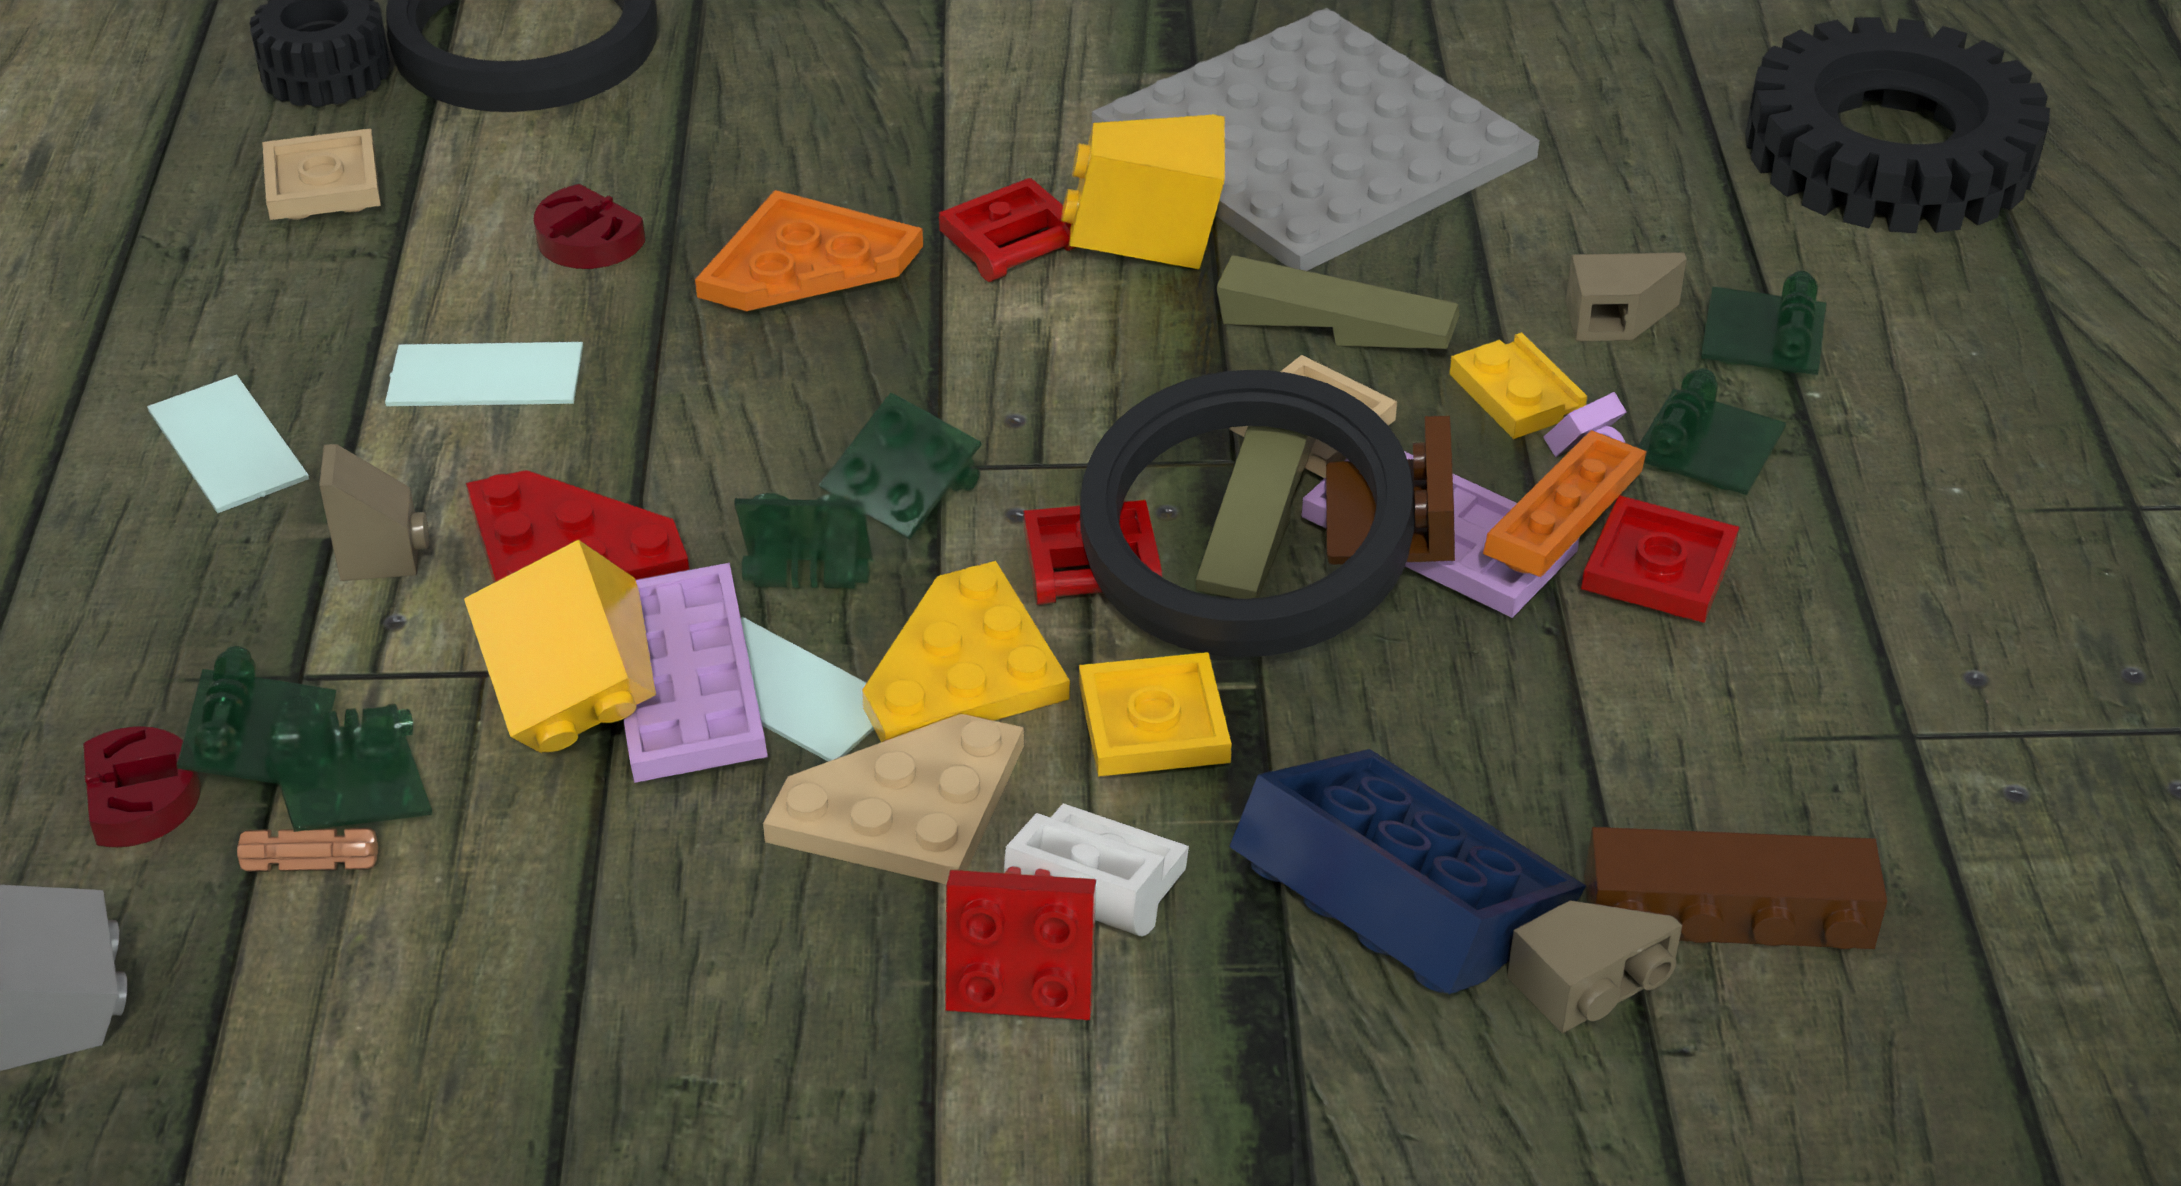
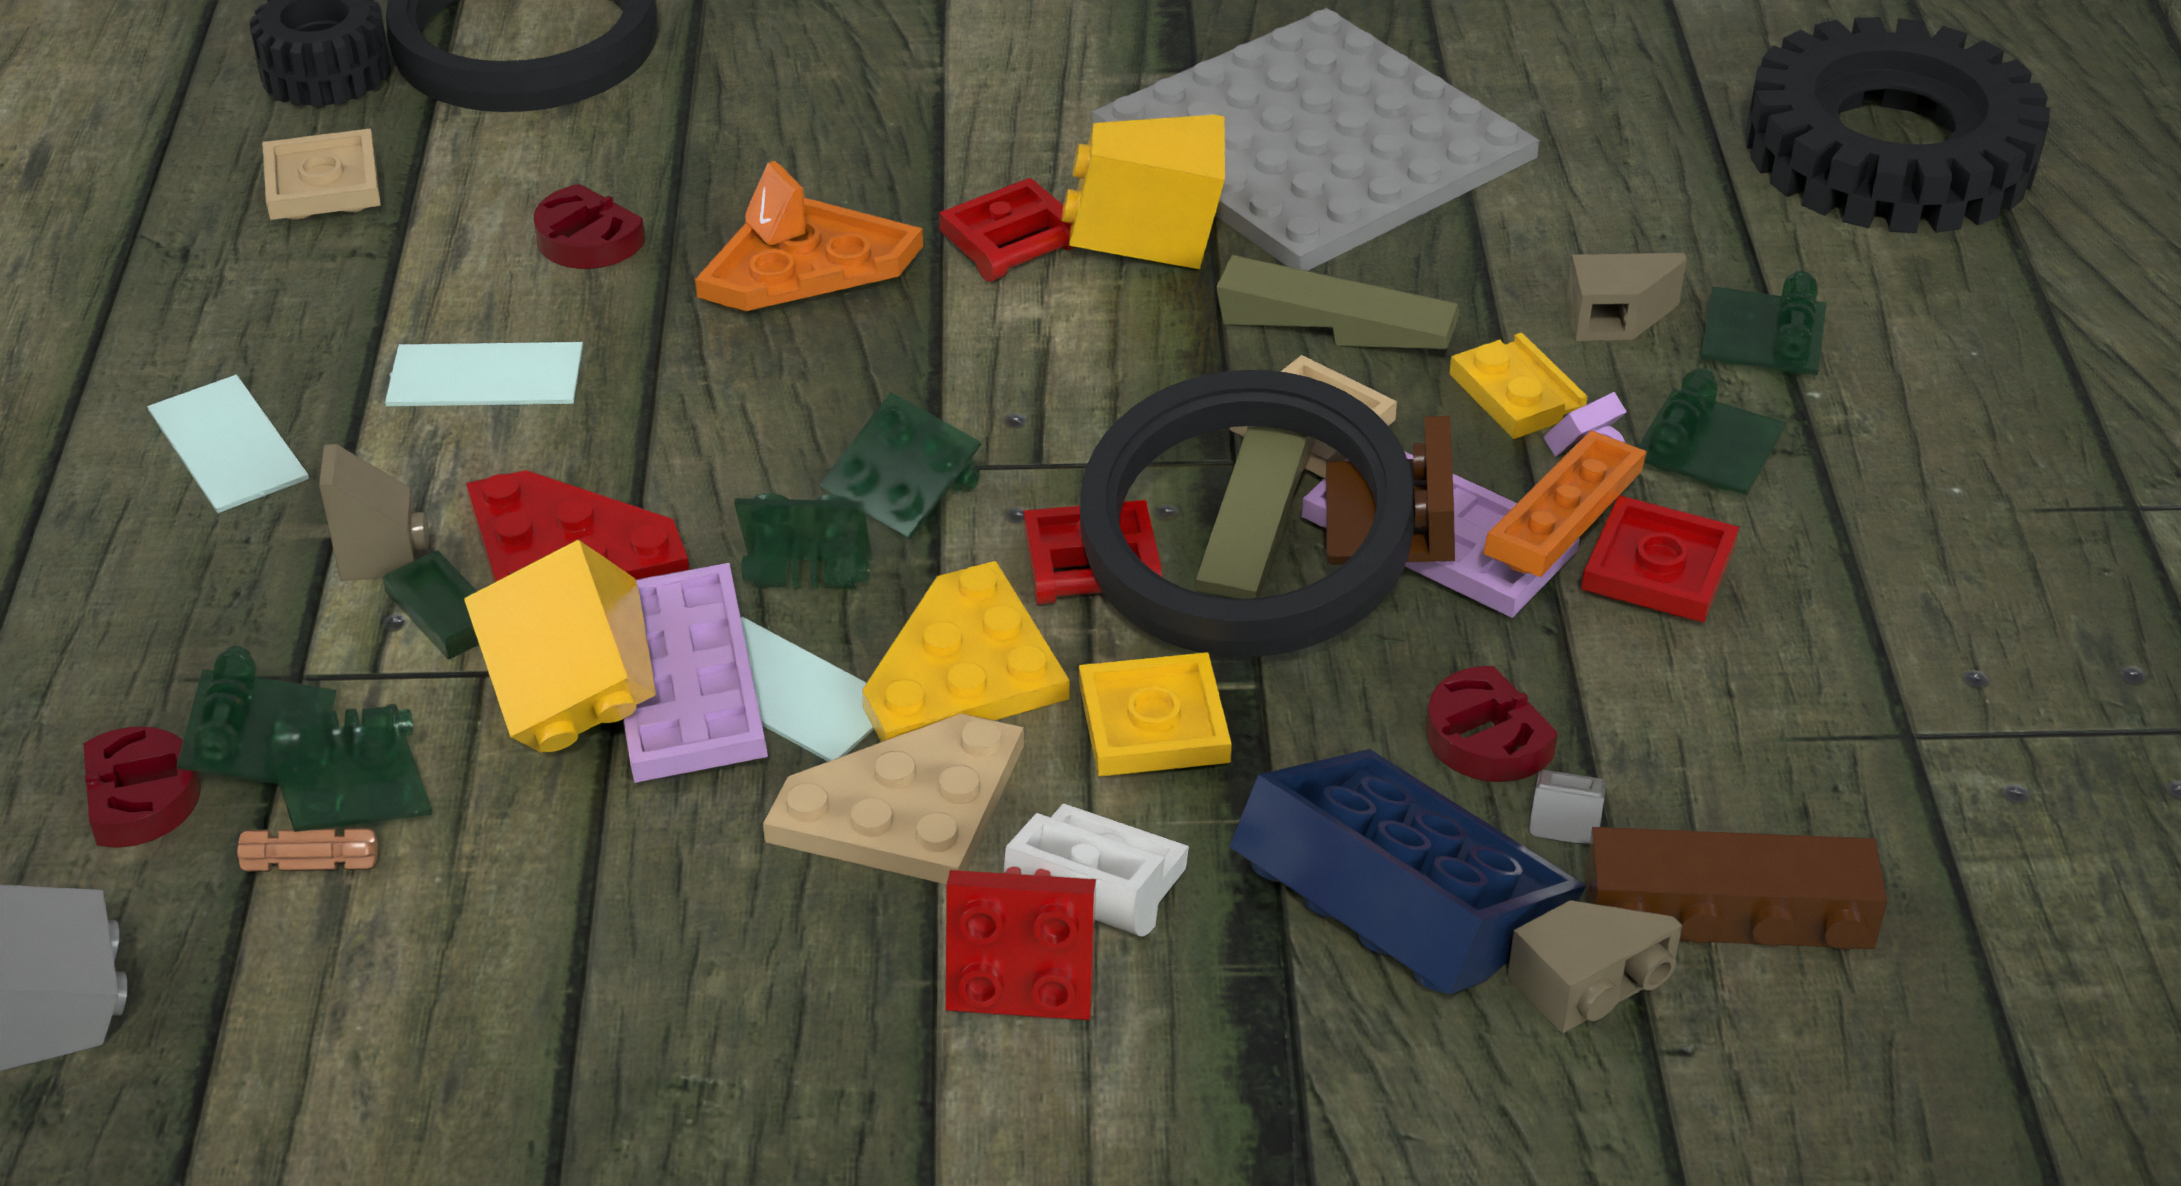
(433, 598): none -> clear green tile
(777, 206): none -> orange slope
(1491, 755): none -> dark red piece
(1566, 806): none -> light grey slope

